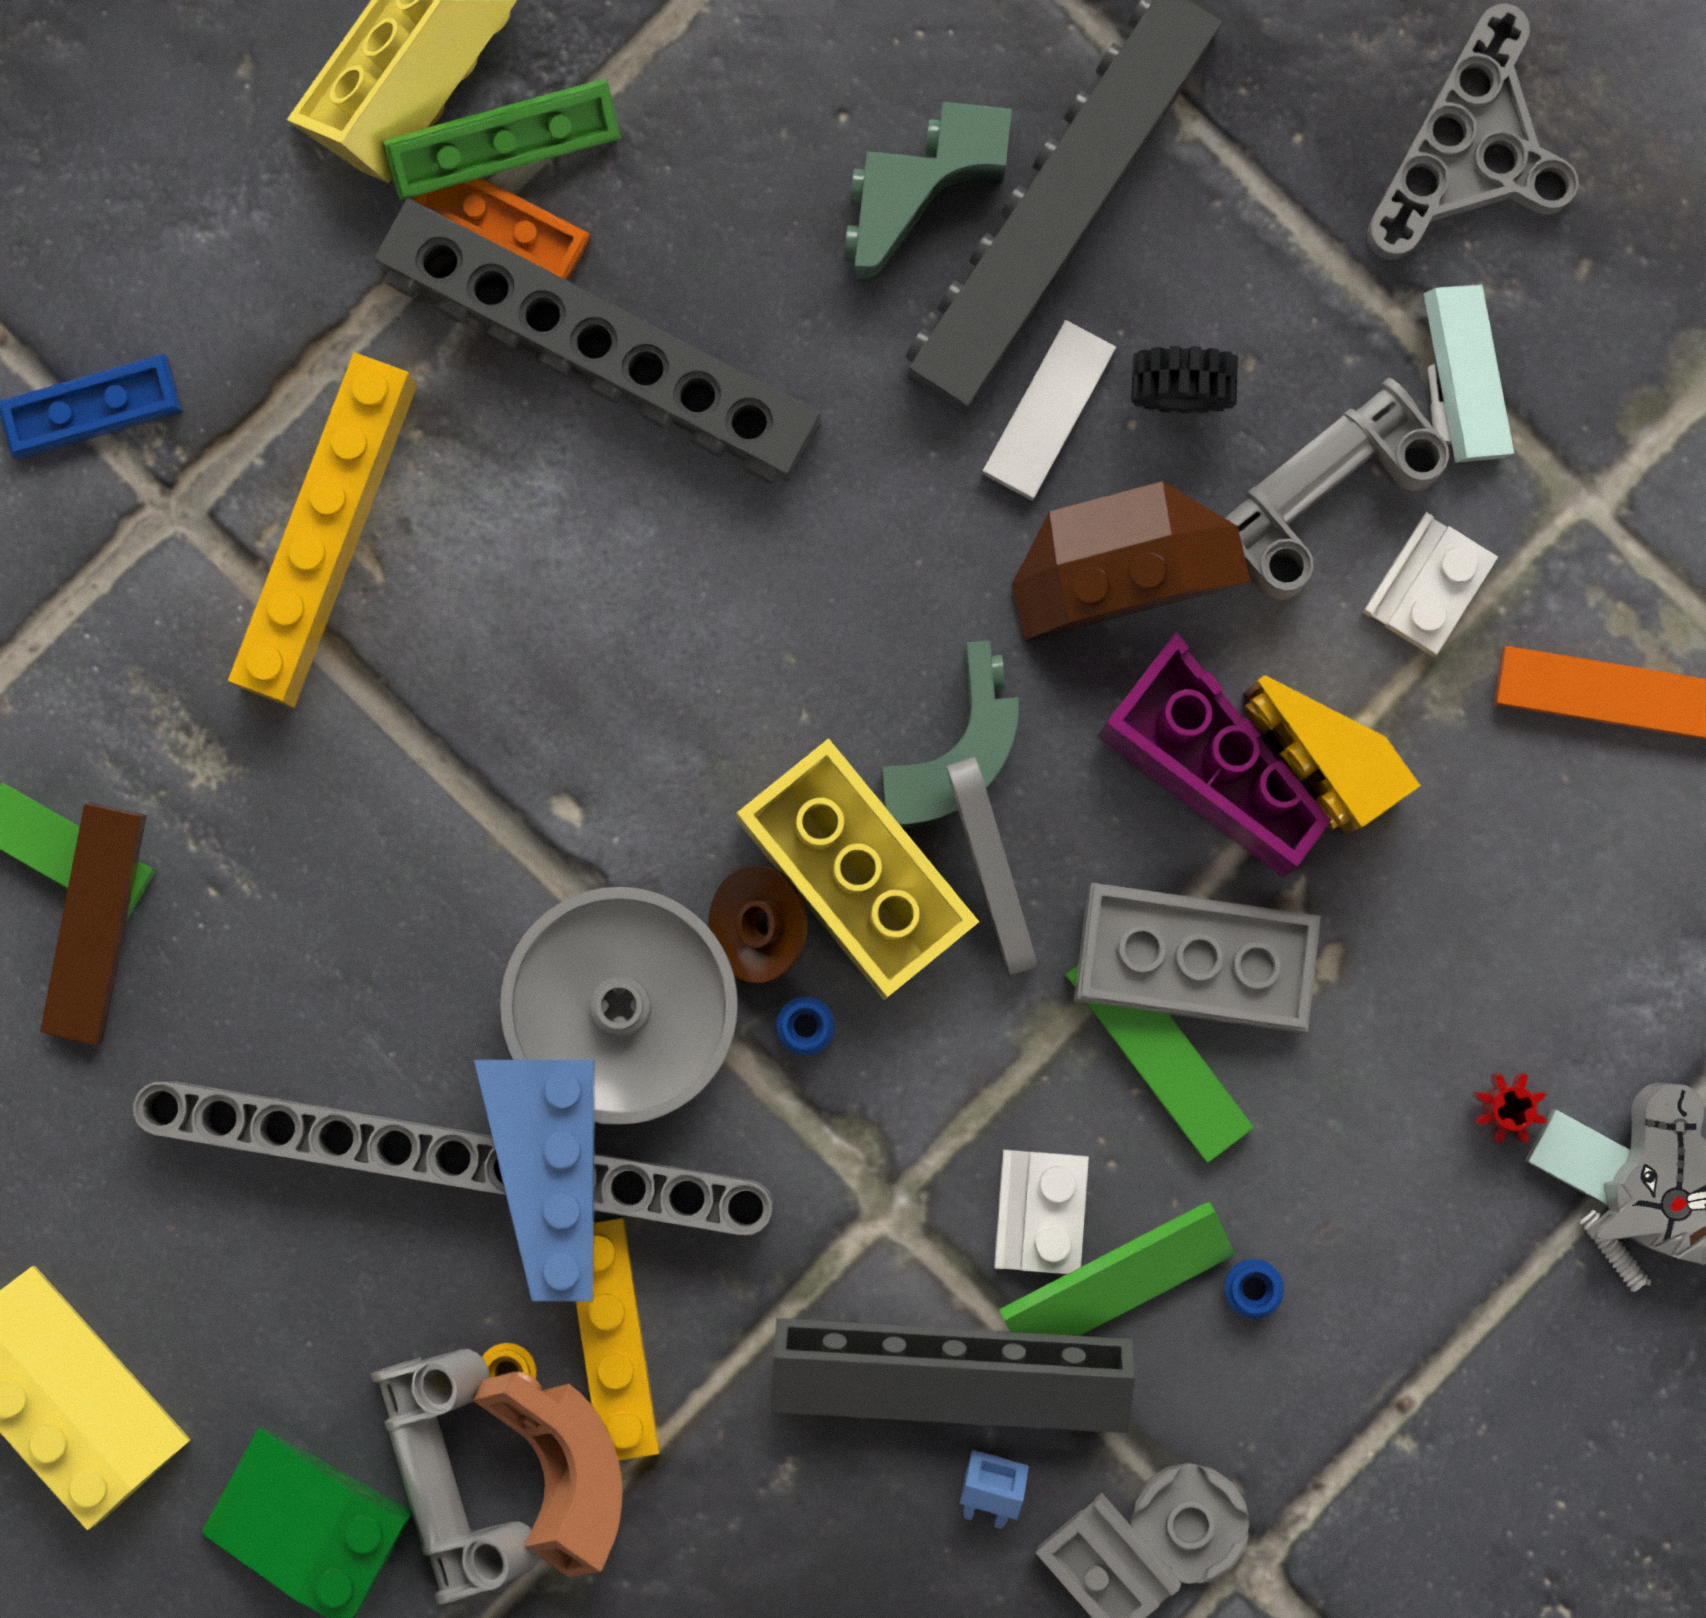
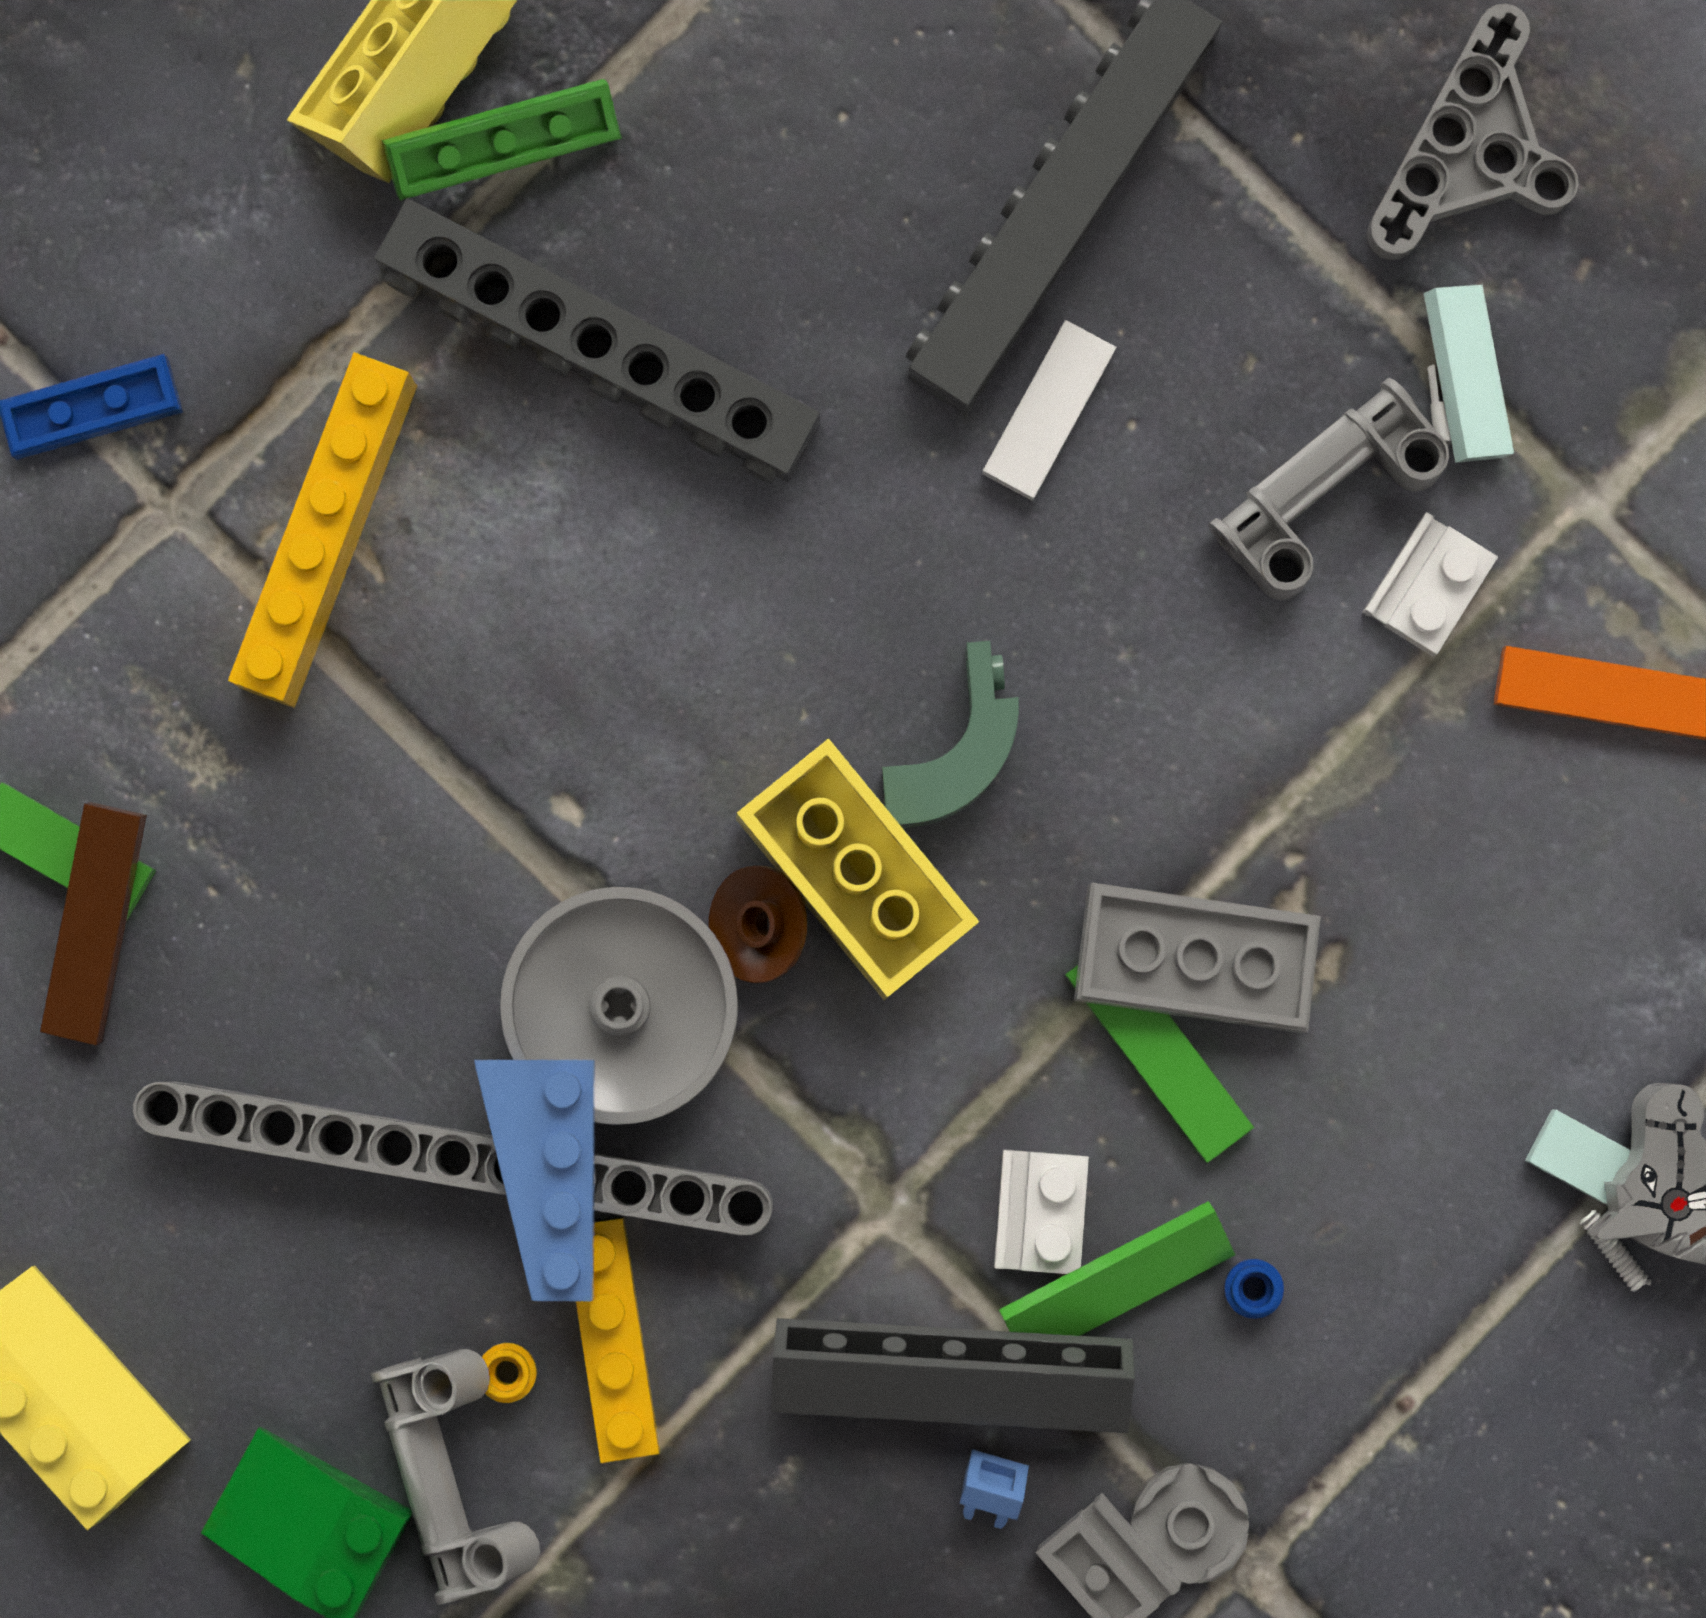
(511, 224): orange tile -> none
(578, 1468): nougat arch -> none
(788, 1016): blue plate -> none
(900, 188): sand green arch -> none
(991, 866): light grey beam -> none
(1125, 559): reddish brown wedge -> none
(1184, 379): black tyre -> none
(1213, 761): magenta wedge -> none
(1342, 760): yellow slope -> none
(1523, 1115): red gear -> none

